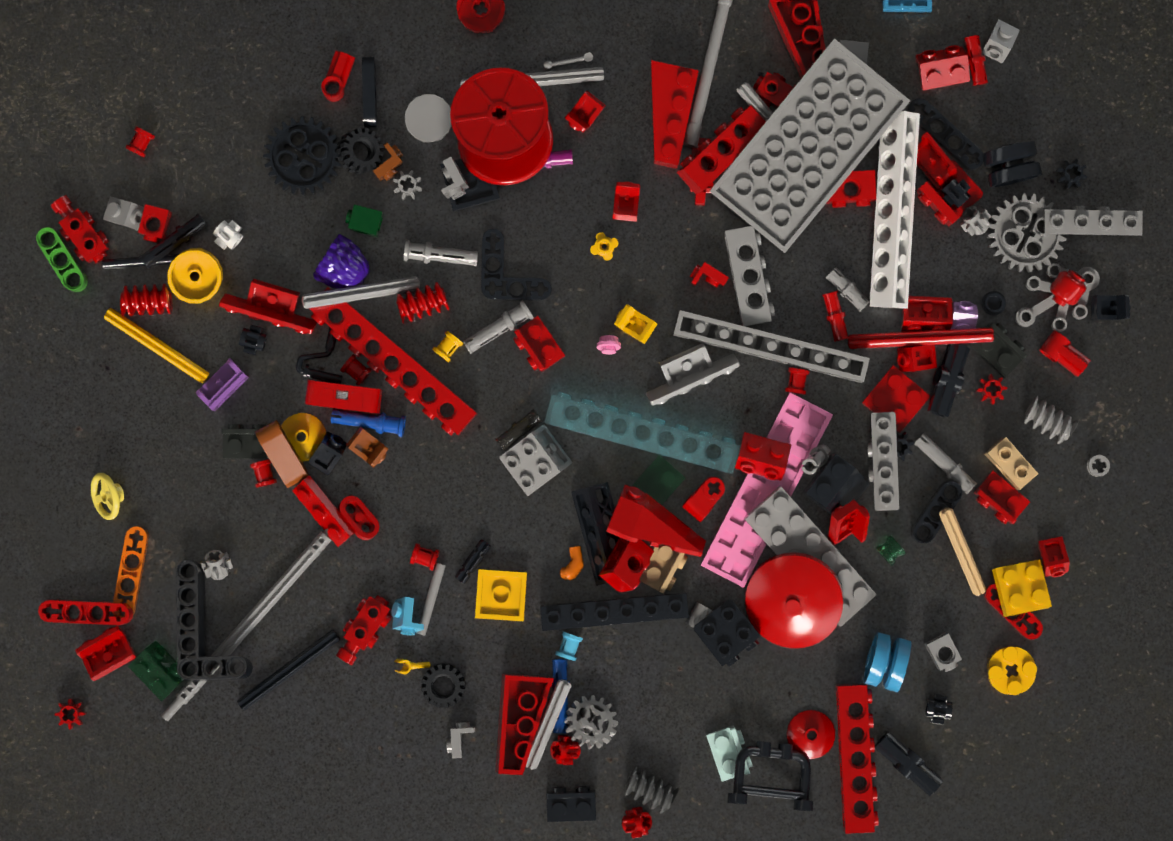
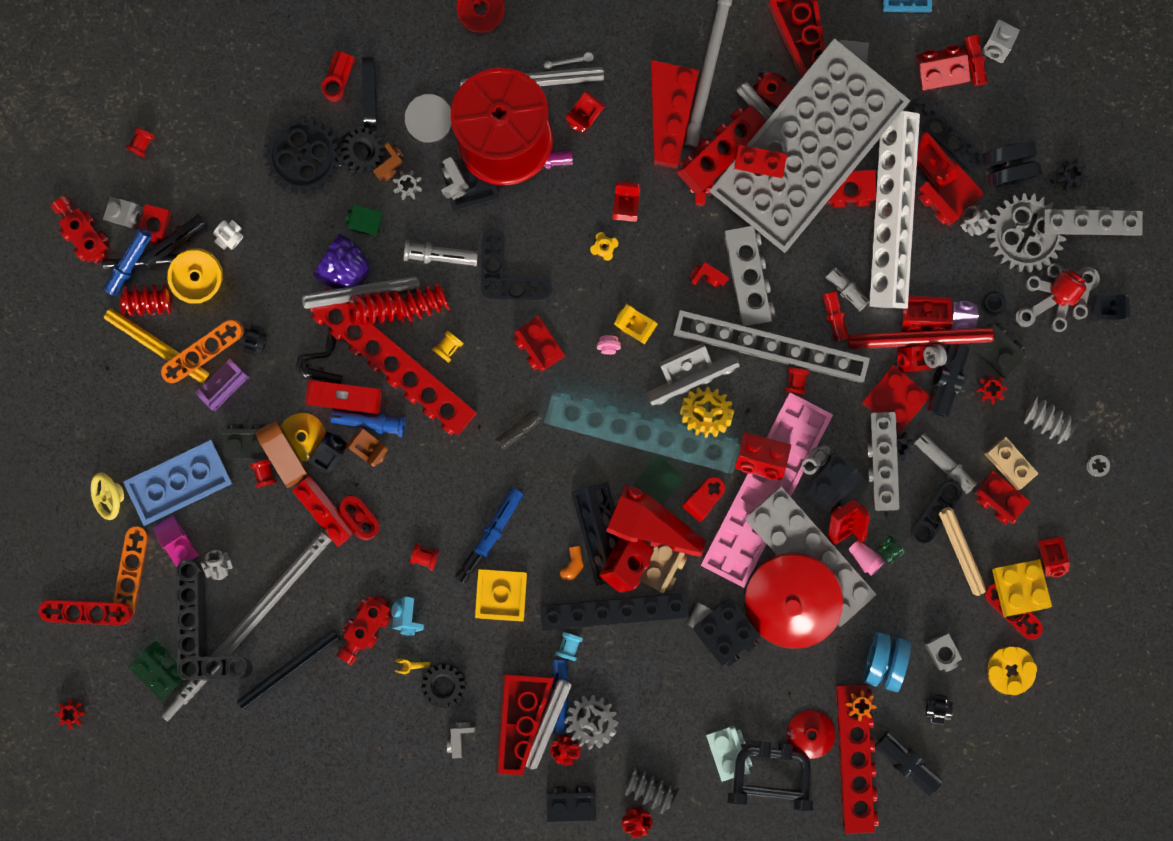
(53, 251): bright green beam -> none
(106, 653): red bracket -> none
(124, 267): none -> blue pin
(175, 541): none -> dark pink slope
(178, 482): none -> medium blue plate
(202, 351): none -> orange beam
(270, 304): red bracket -> none
(356, 370): red bush -> none
(375, 305): none -> red piece
(431, 597): light grey bar -> none
(493, 530): none -> blue pin
(508, 321): light grey pin -> none
(535, 460): light grey bracket -> none
(707, 412): none -> yellow gear
(760, 161): none -> red brick
(856, 699): none -> orange gear
(866, 557): none -> bright pink cone
(935, 356): none -> light grey bush
(956, 193): black gear -> none
(1059, 350): red piece -> none

